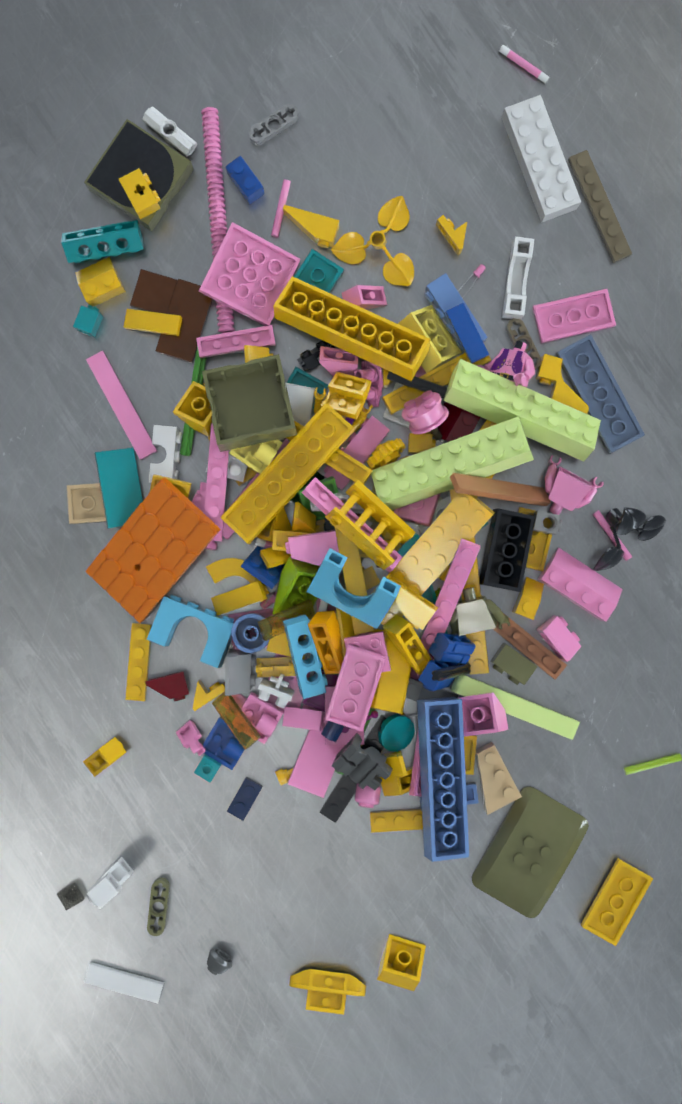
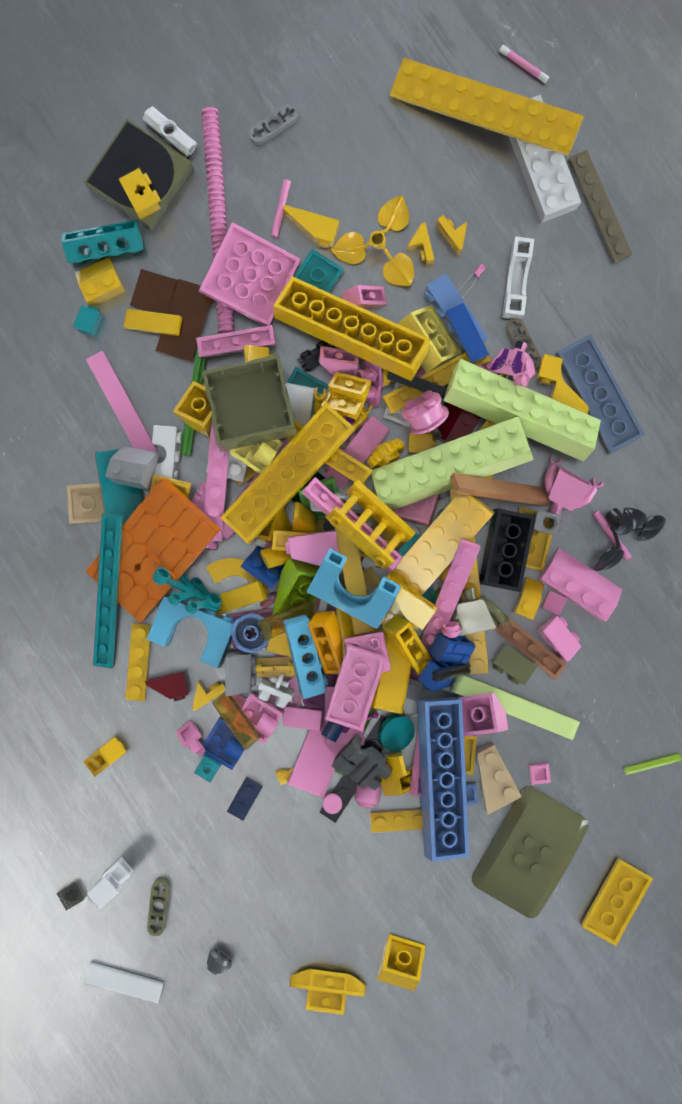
(107, 590): none -> teal tile
(132, 467): none -> light grey slope
(189, 591): none -> teal plant
(245, 180): blue brick -> none
(332, 803): none -> bright pink tile
(422, 241): none -> yellow slope
(451, 629): none -> bright pink plate
(486, 106): none -> yellow plate
(539, 773): none -> bright pink tile
(554, 603): none -> bright pink tile
(574, 316): bright pink tile -> none

